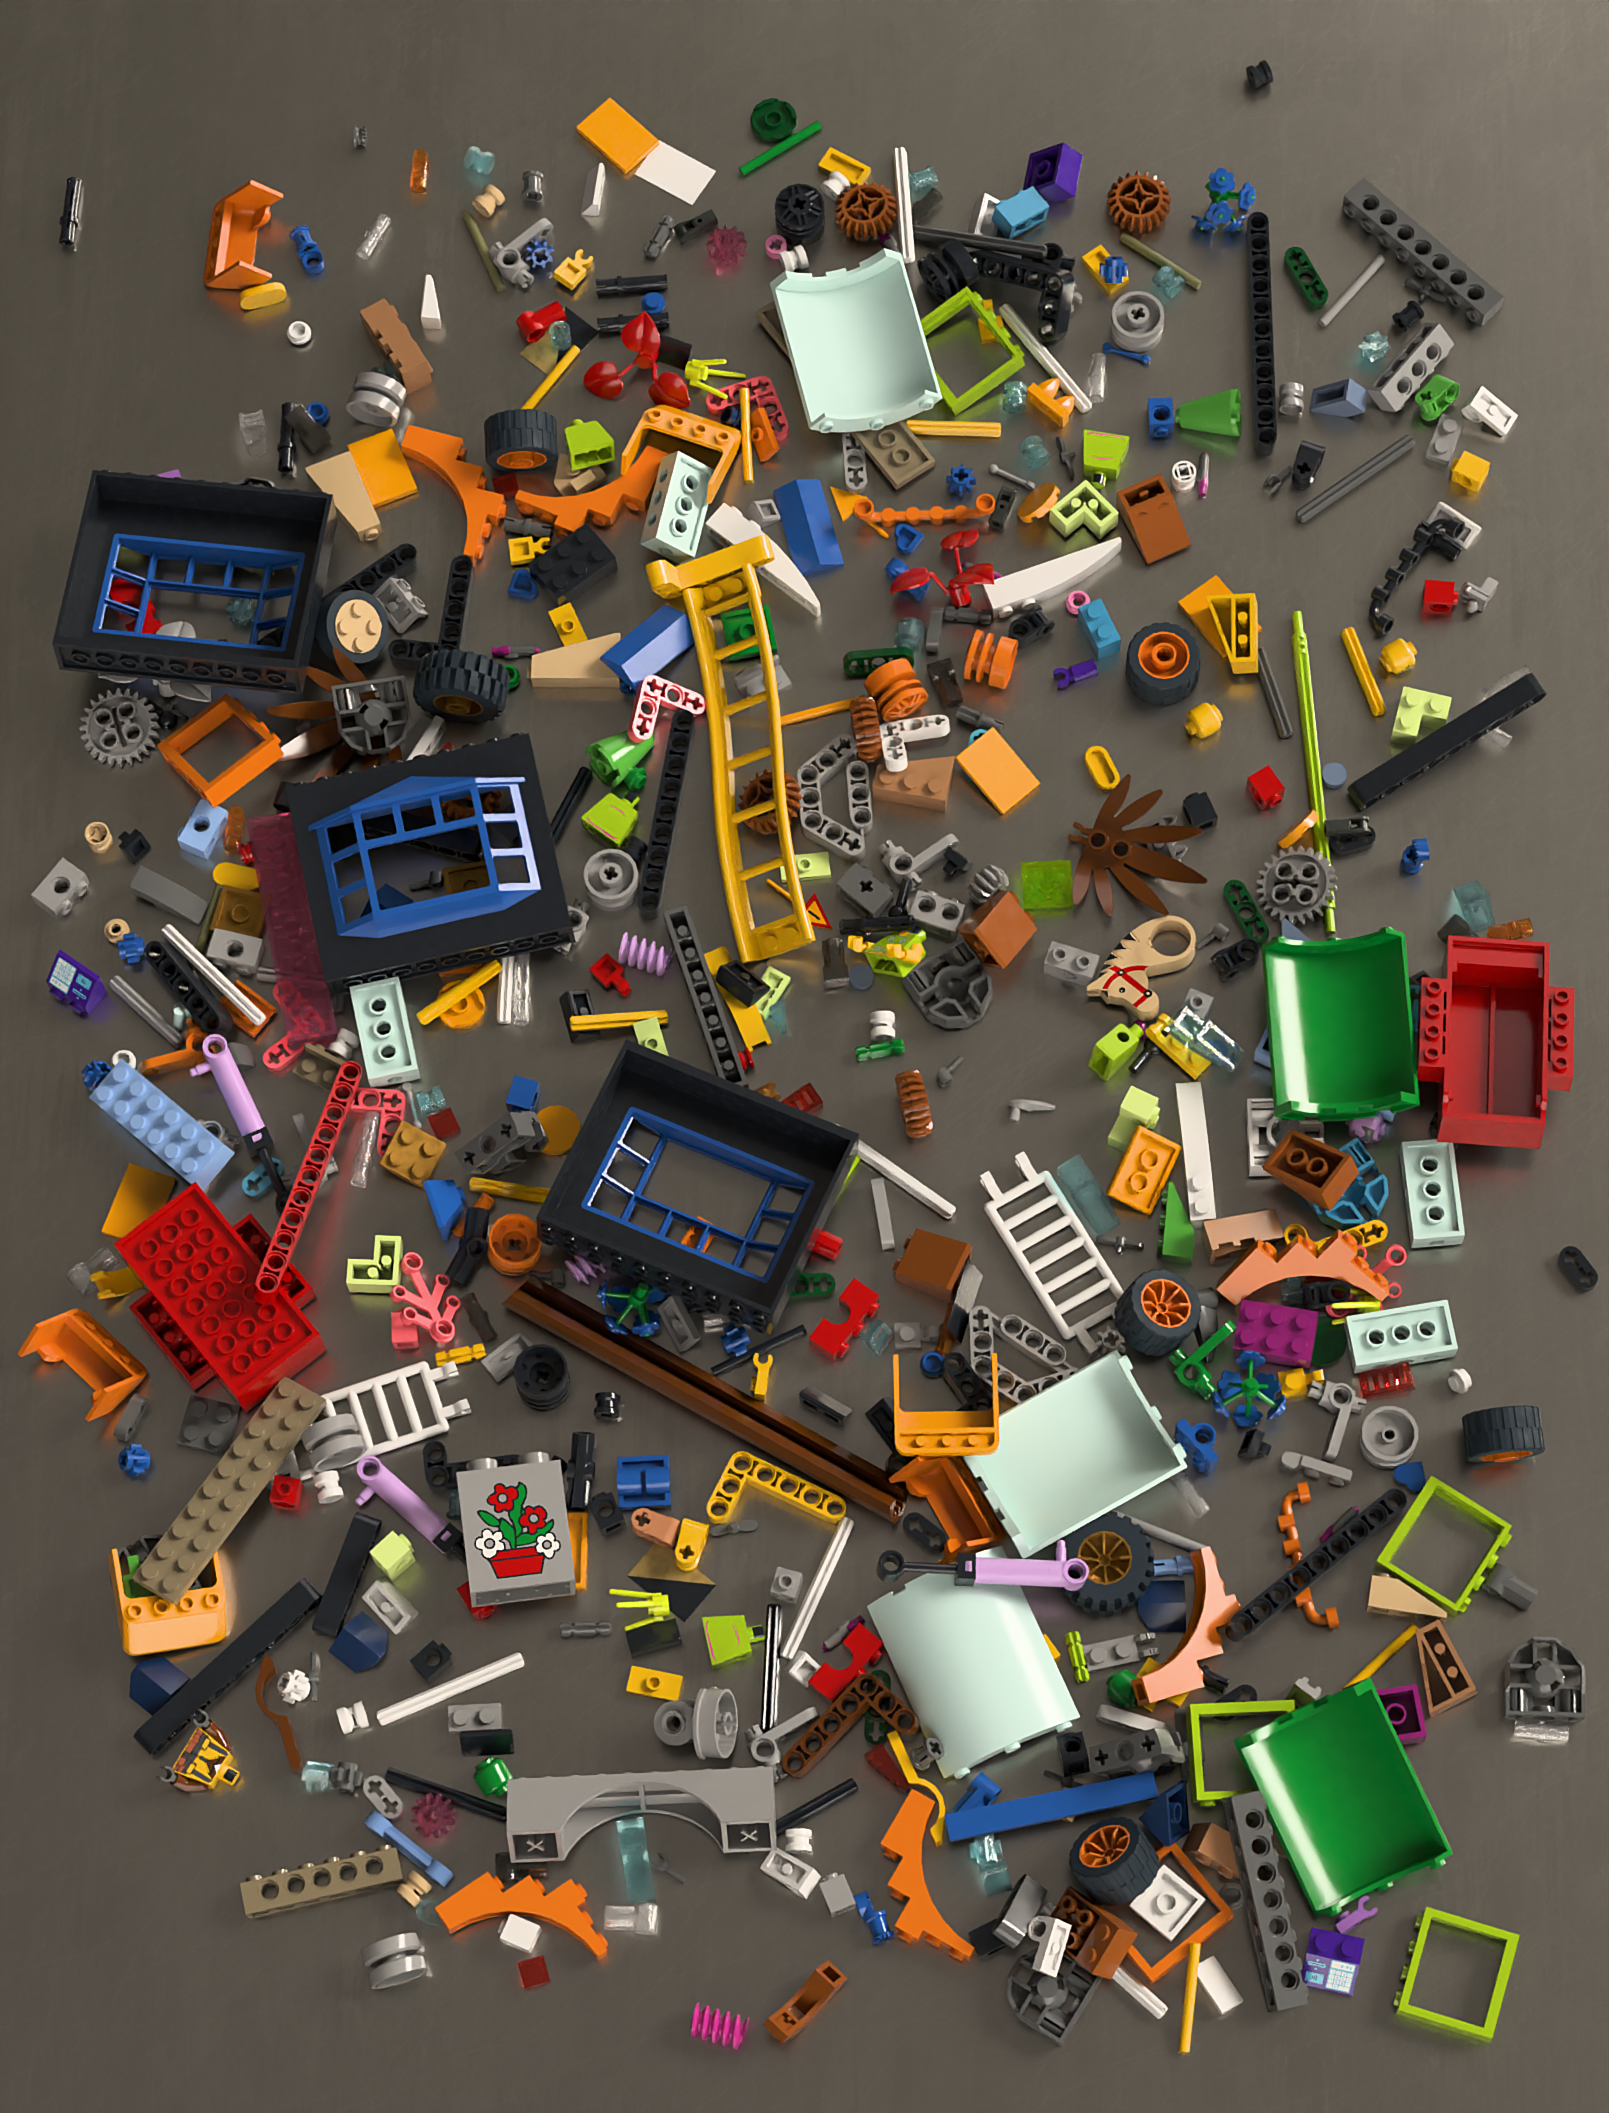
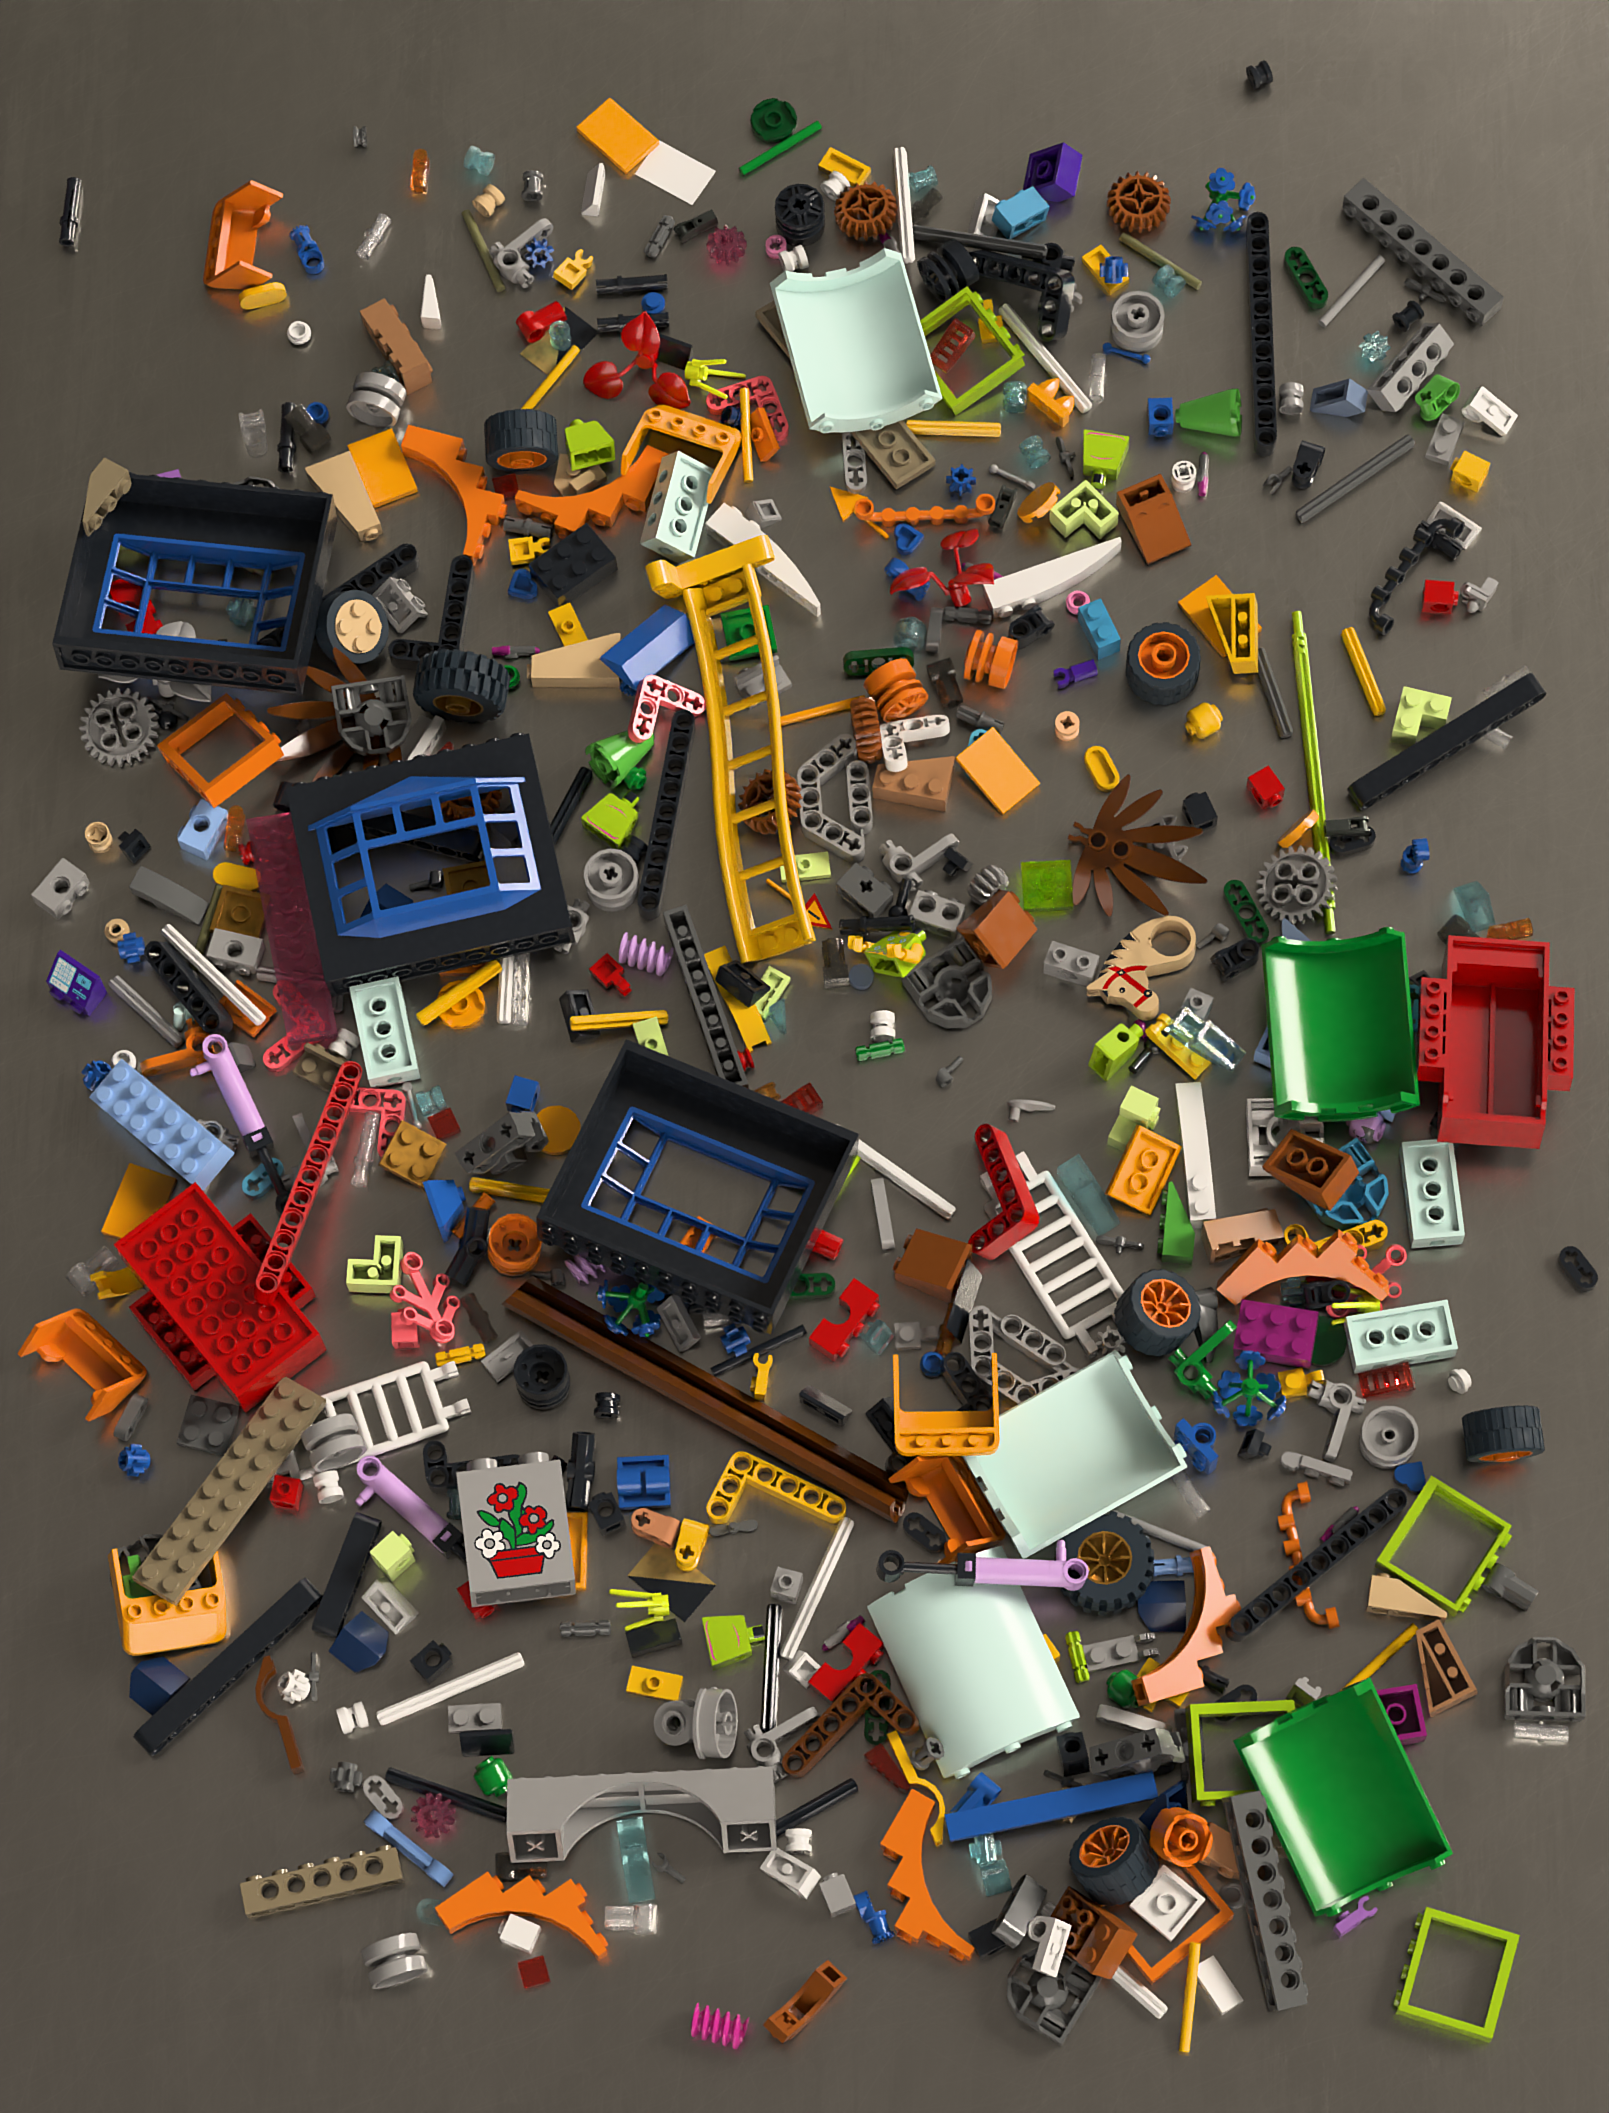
(105, 488): none -> dark tan slope
(203, 1759): torso -> none
(316, 1773): clear light blue tile -> none
(413, 1888): tan wheel -> none
(808, 526): blue slope -> none
(913, 1103): dark orange gear -> none
(949, 334): none -> clear red slope
(1019, 1211): none -> red beam
(1067, 732): none -> light nougat wheel
(1180, 1836): none -> orange brick
(1332, 1961): dark purple slope -> none
(1334, 775): sand blue tile -> none
(1398, 656): yellow head -> none

